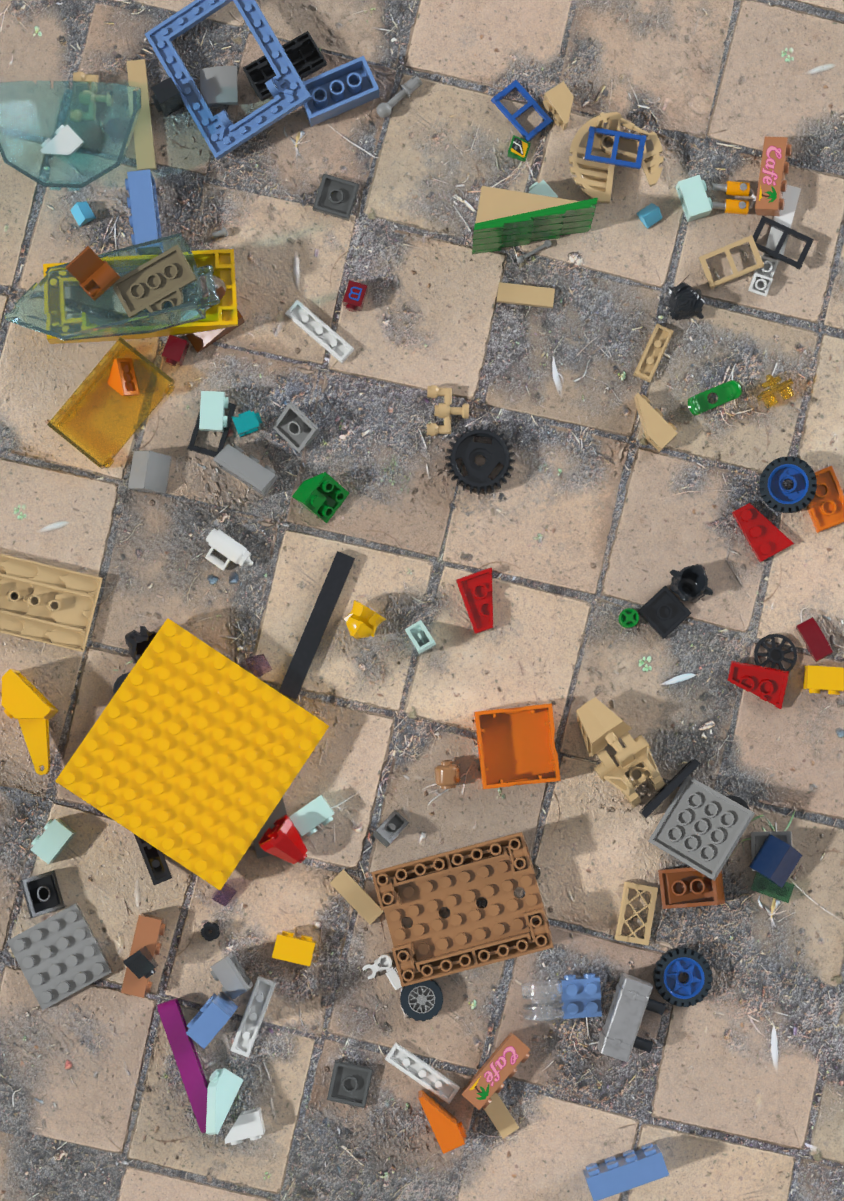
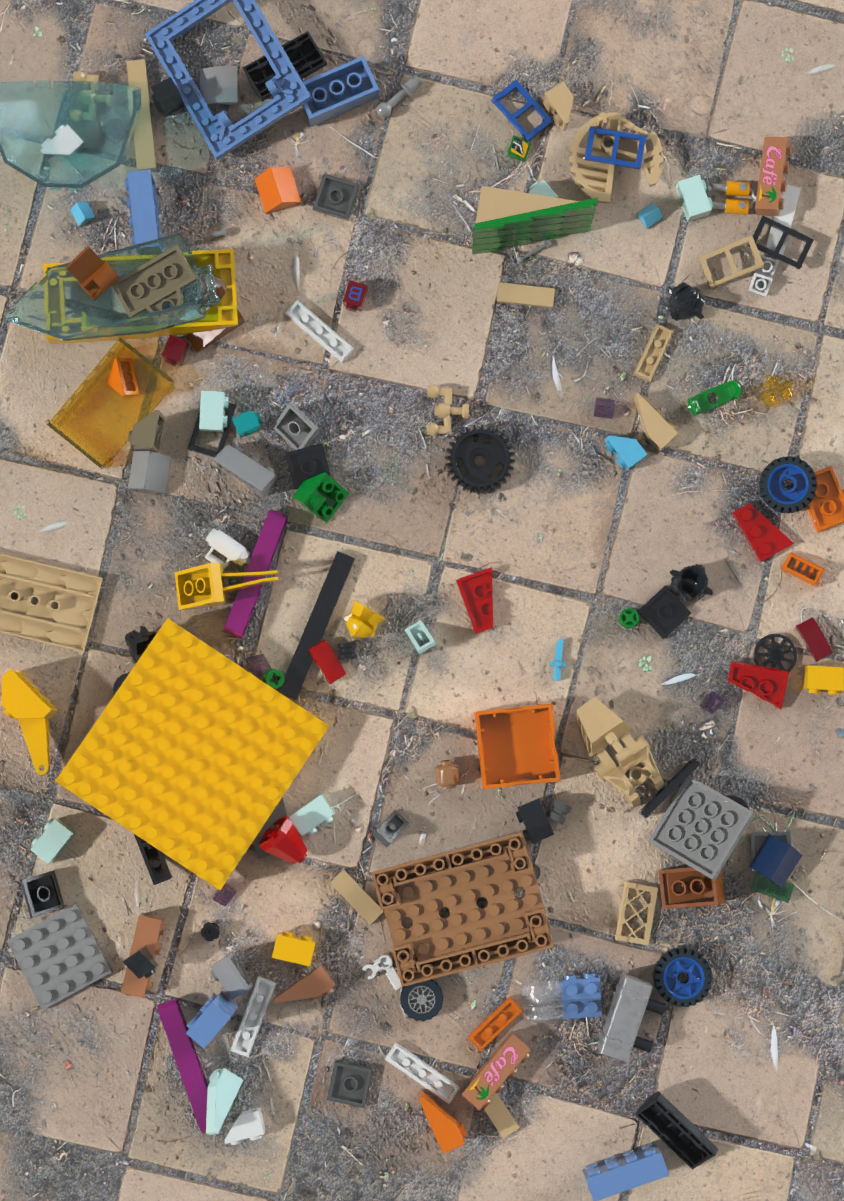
(147, 433): none -> dark tan slope
(205, 585): none -> yellow slope
(259, 562): none -> magenta beam
(269, 678): none -> green wheel
(277, 189): none -> orange slope
(307, 463): none -> black tile
(310, 986): none -> nougat slope
(327, 661): none -> red slope
(347, 650): none -> black wheel
(495, 1023): none -> orange tile
(534, 820): none -> black brick
(558, 661): none -> medium azure piece
(559, 811): none -> dark grey wheel
(604, 408): none -> clear purple slope
(626, 450): none -> medium azure slope
(676, 1130): none -> black piece
(712, 702): none -> clear purple slope
(820, 571): none -> orange slope

